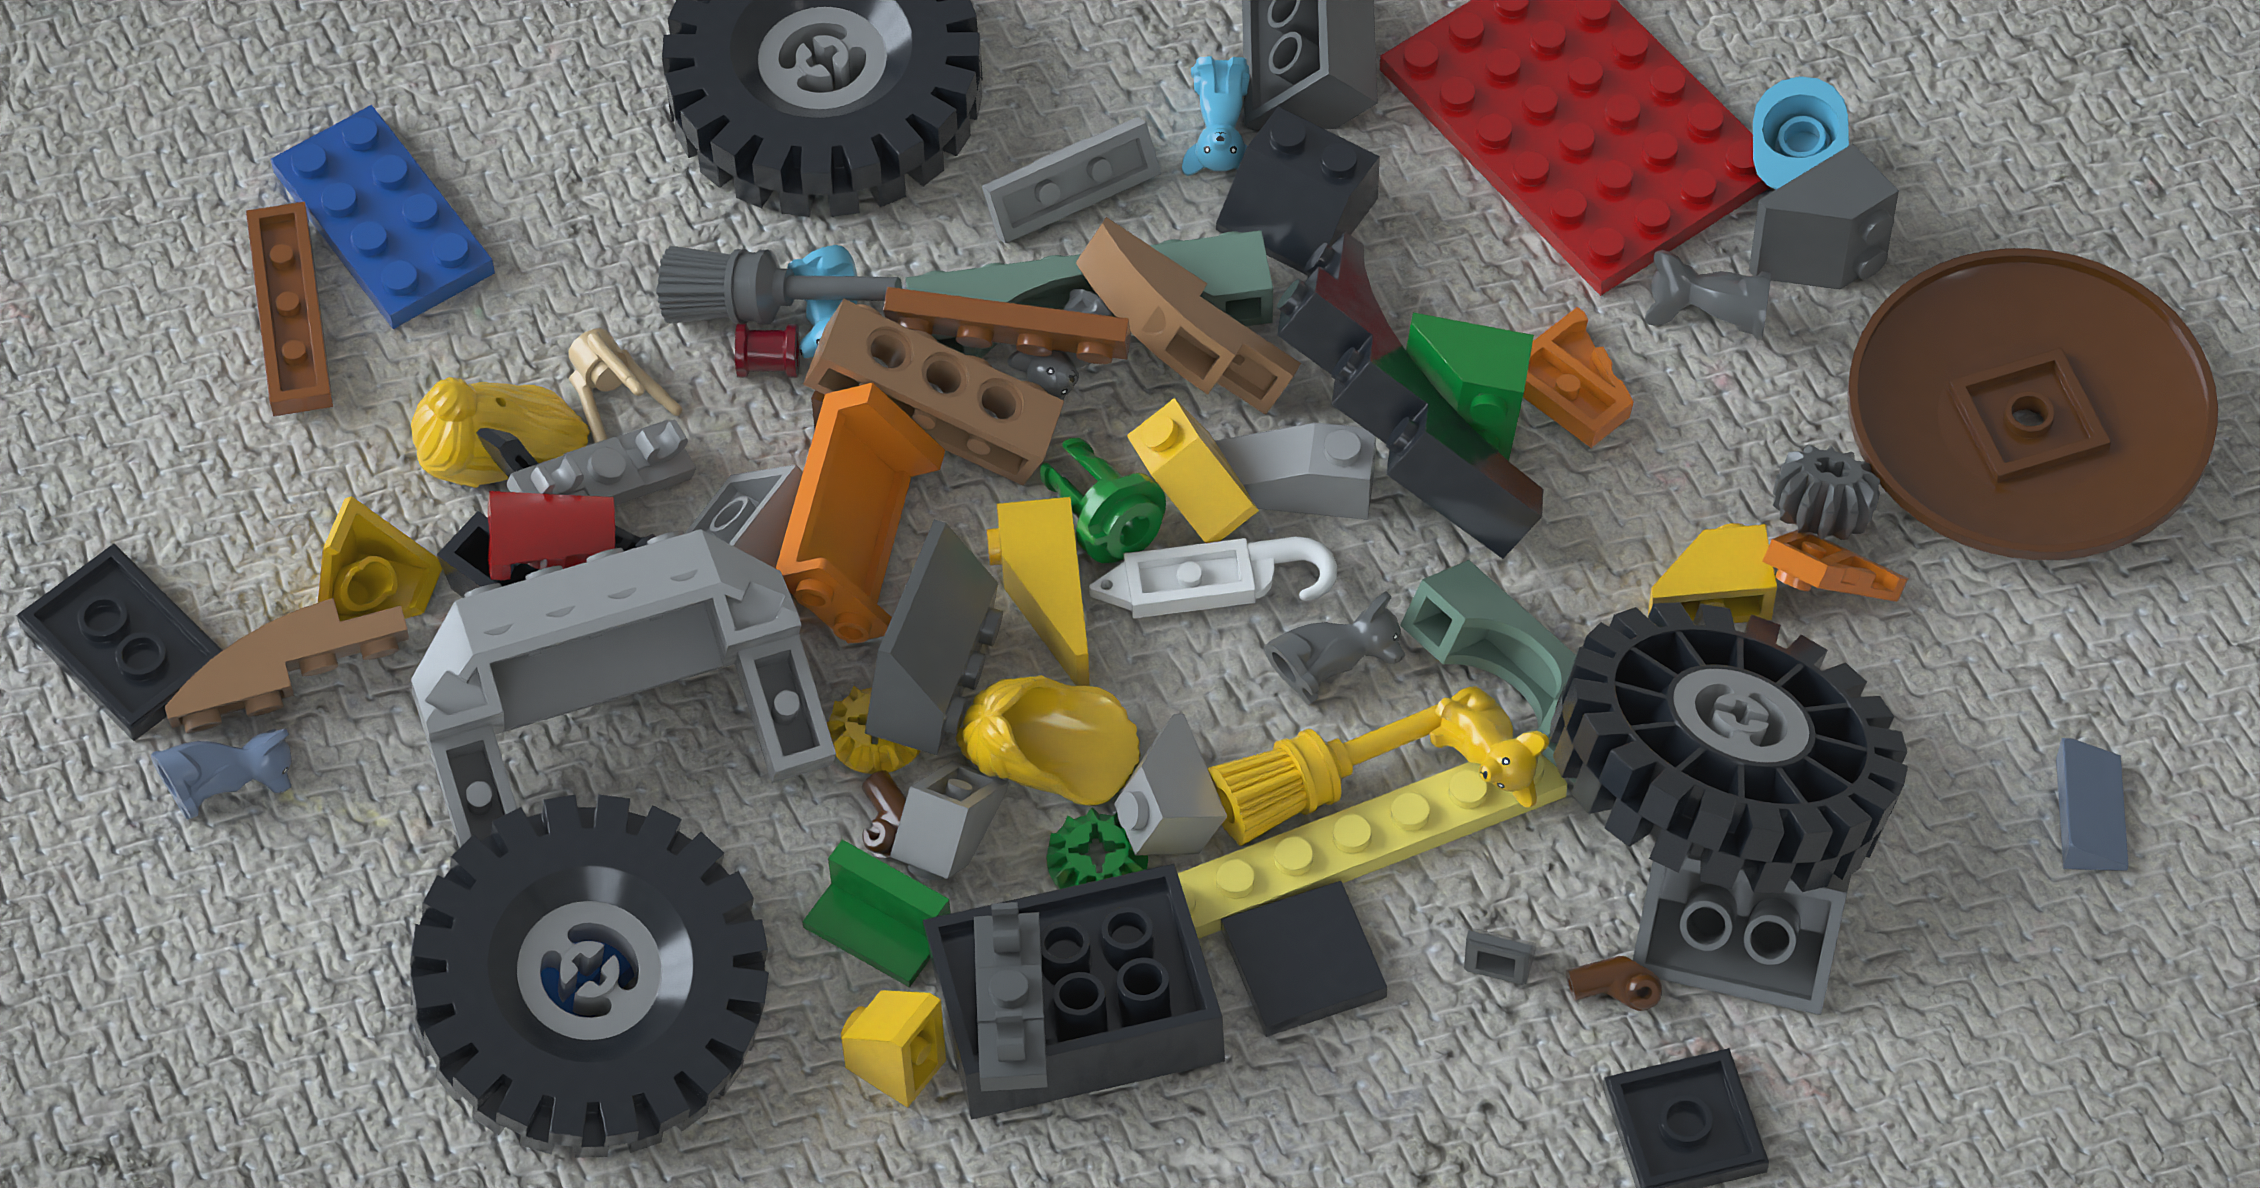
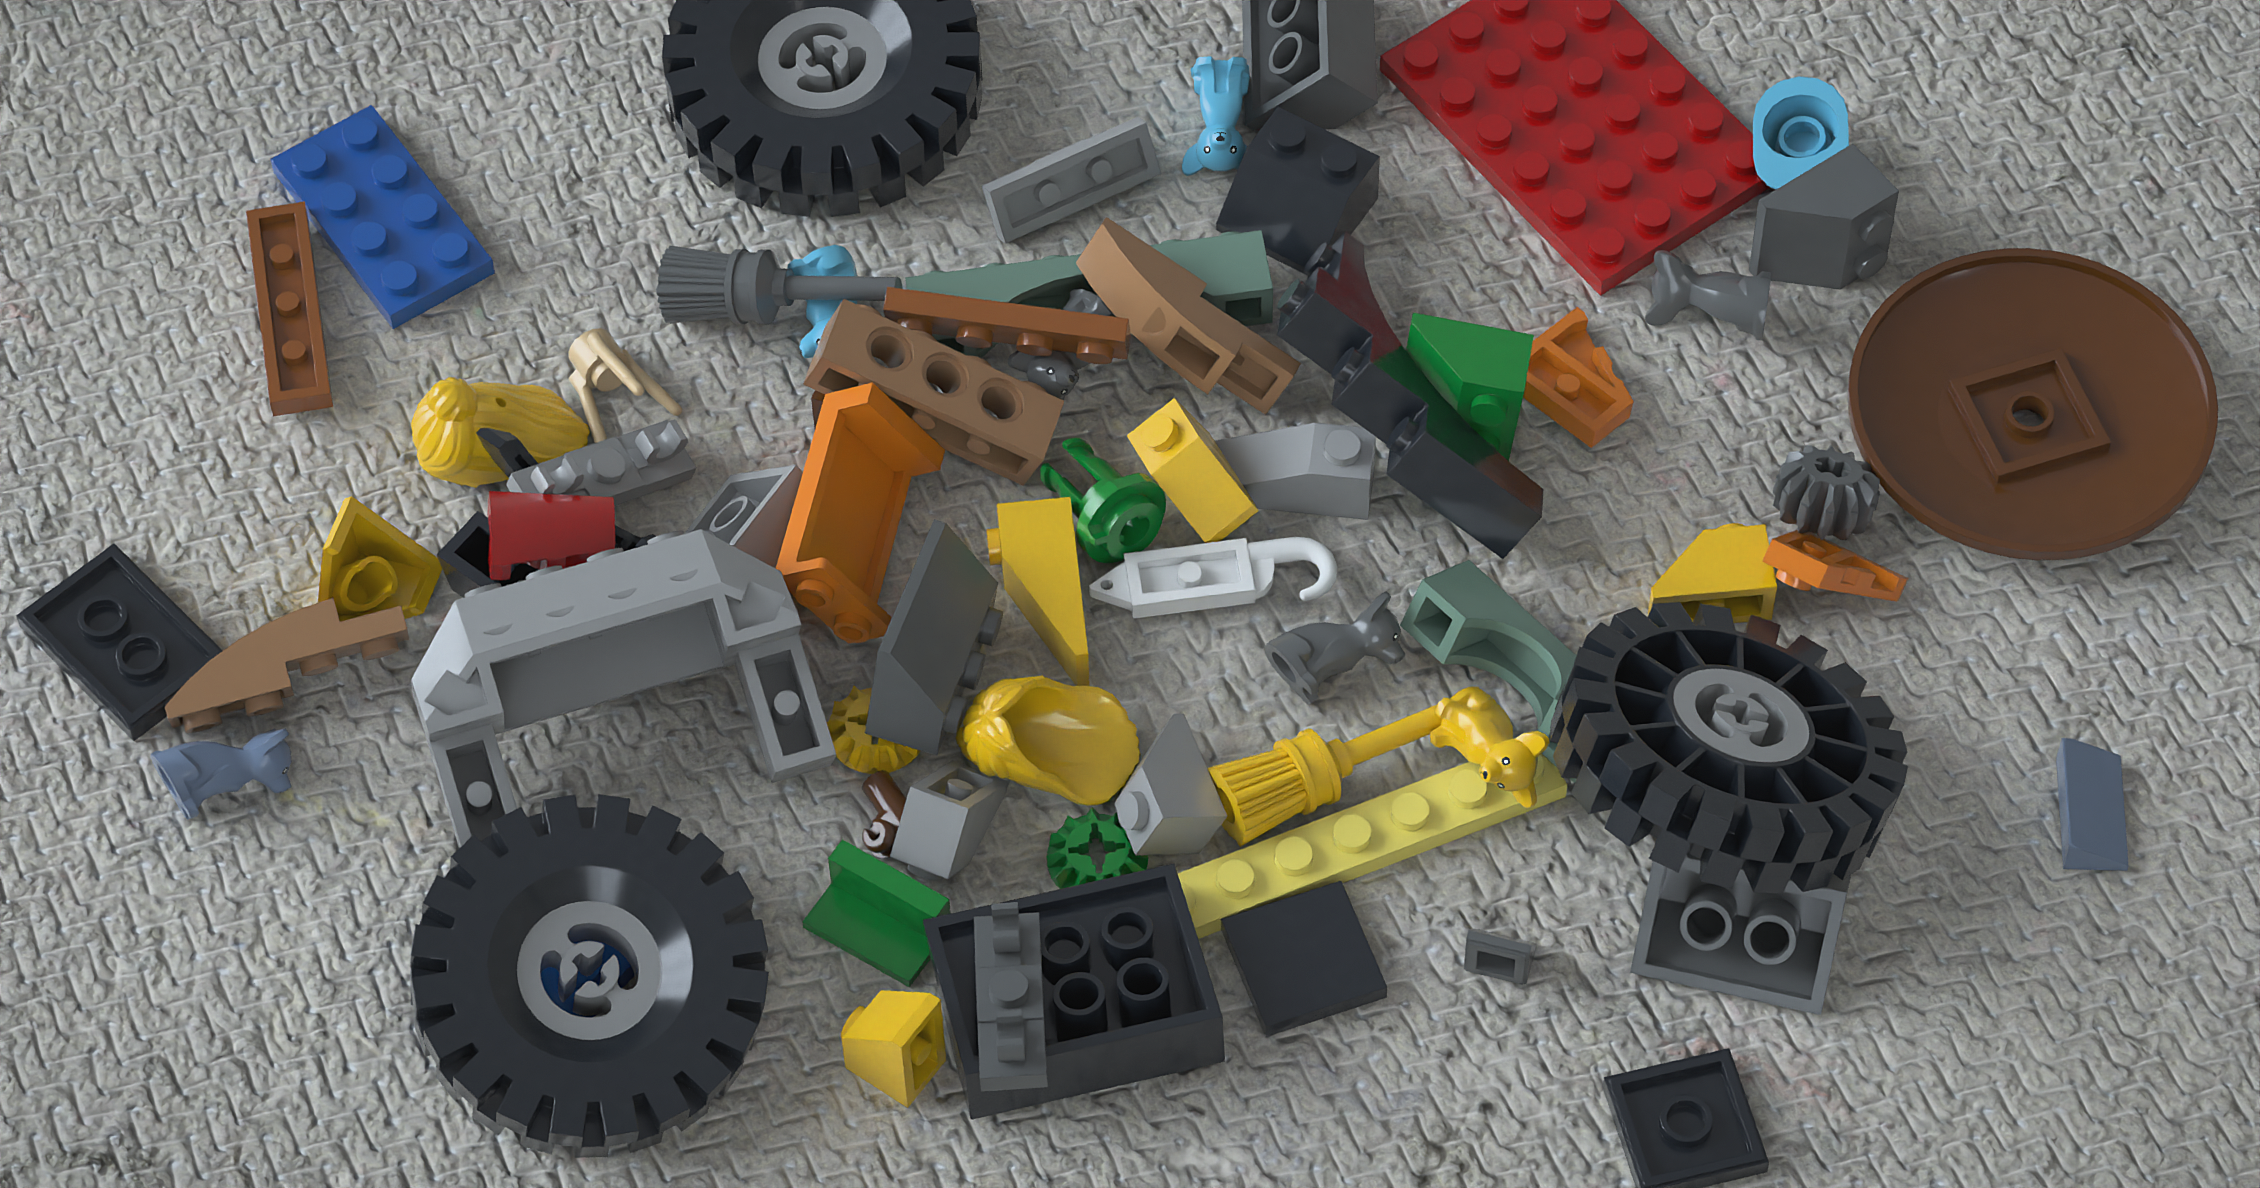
(767, 350): dark red bush -> none
(1619, 979): reddish brown arm -> none

